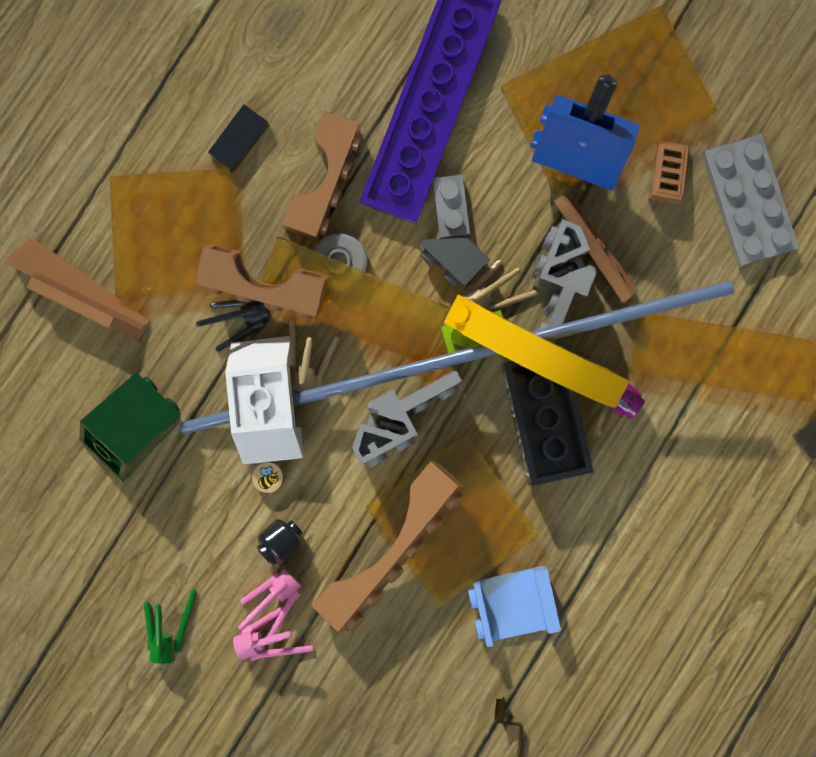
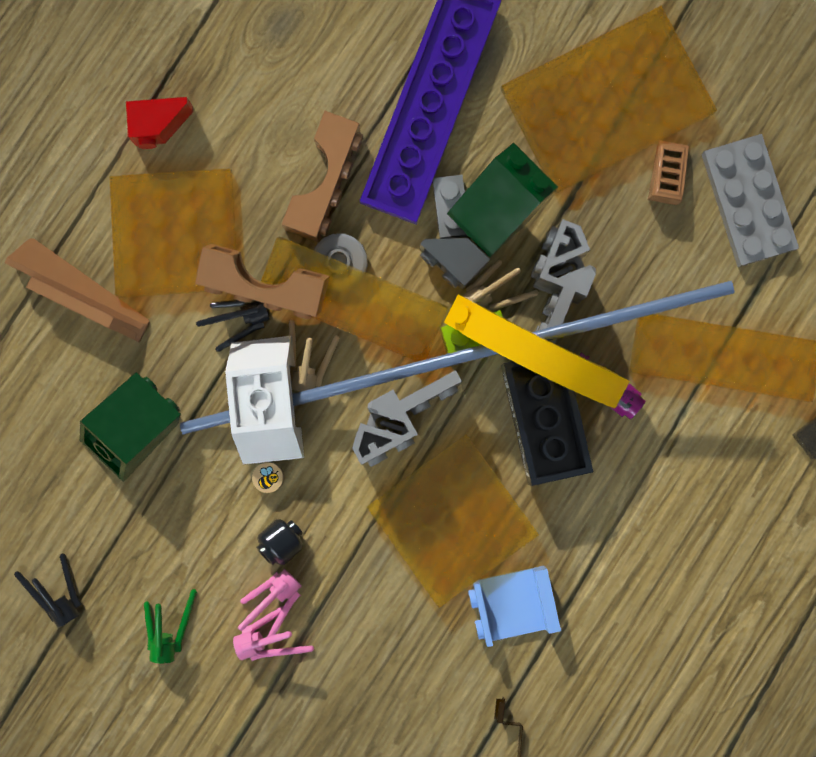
(62, 609): none -> black plant
(156, 120): none -> red slope
(238, 138): black tile -> none
(430, 499): medium nougat arch -> none
(502, 199): none -> dark green slope
(585, 138): blue piece -> none
(598, 248): medium nougat tile -> none

